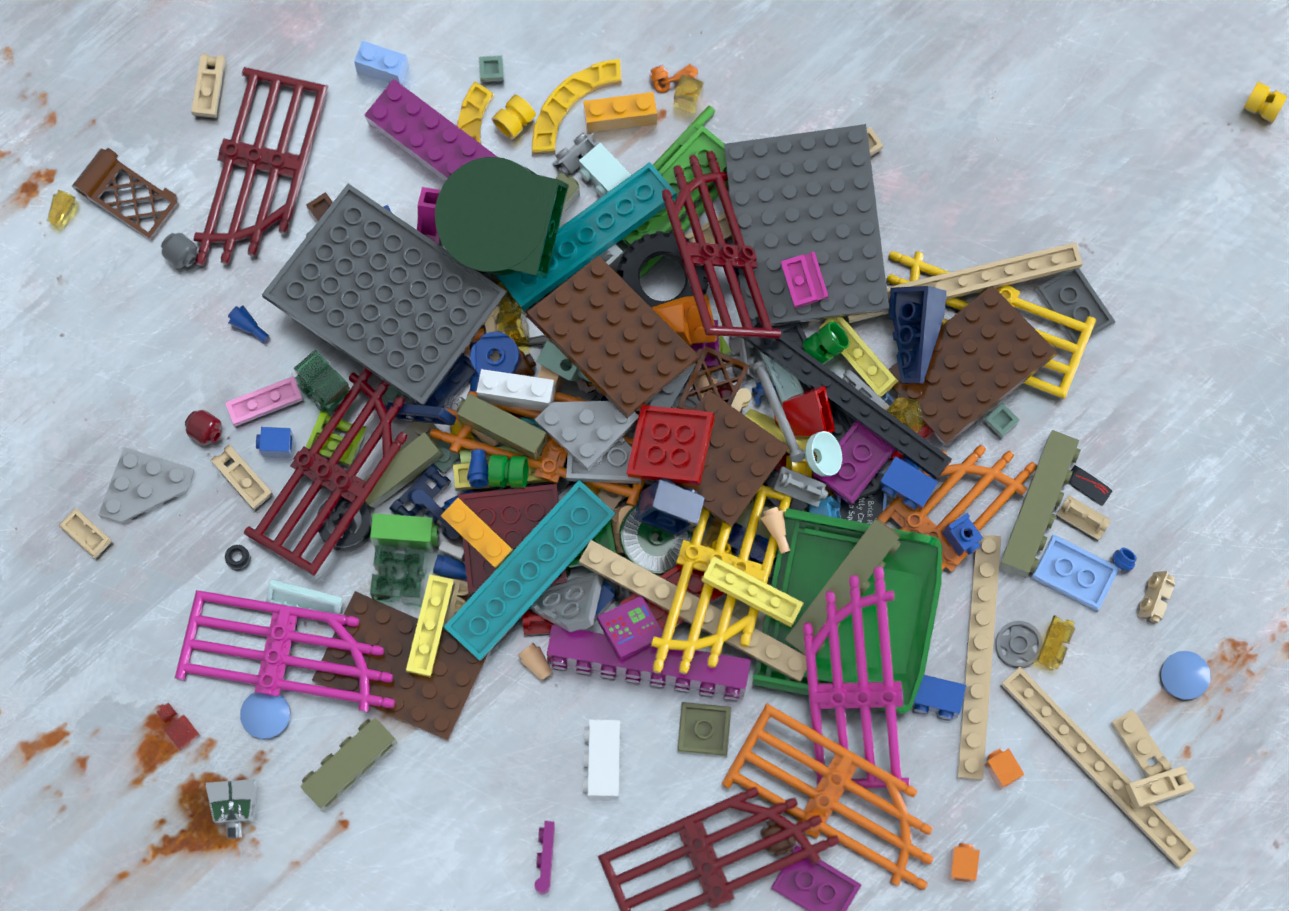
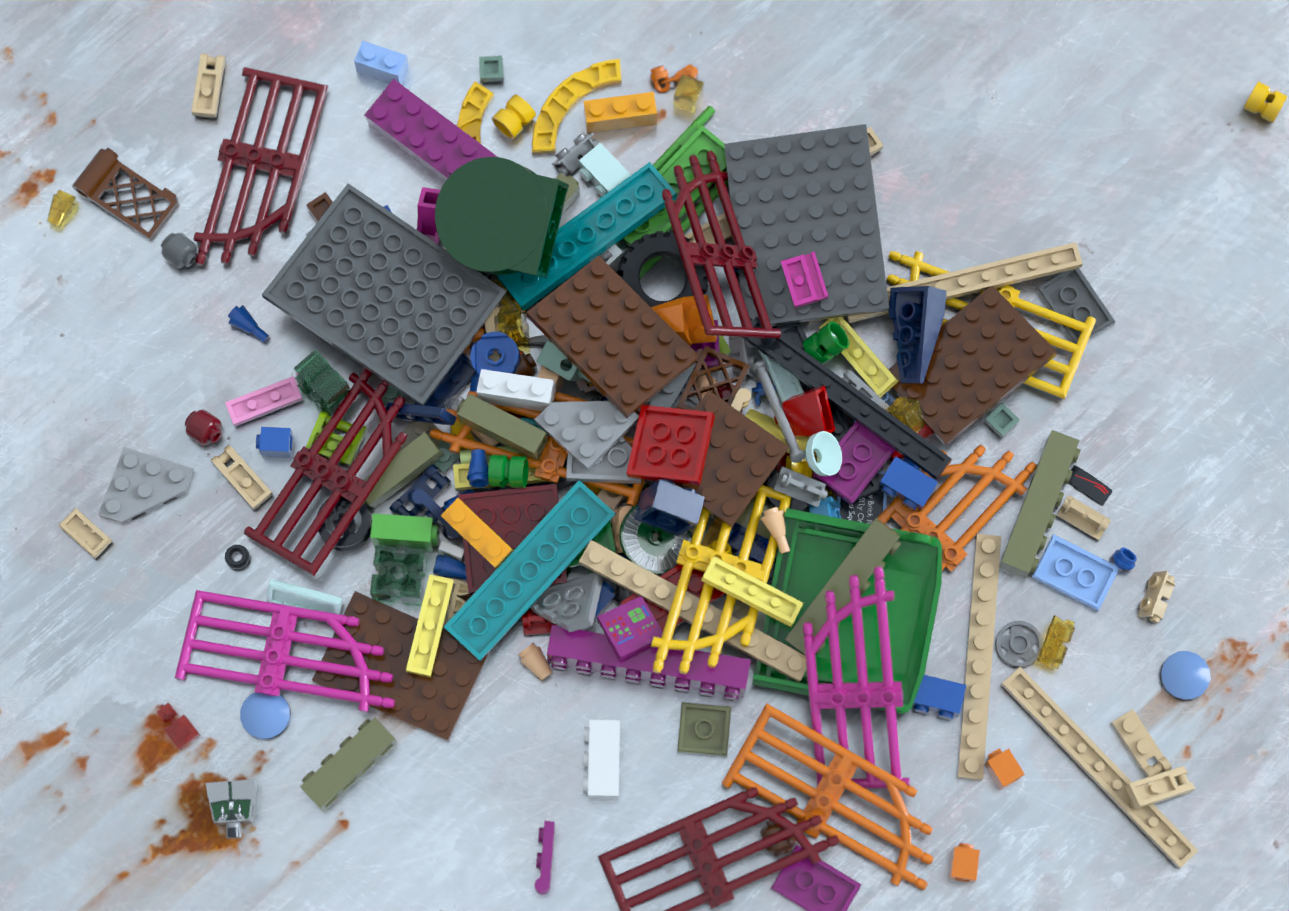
(957, 539): blue brick -> none

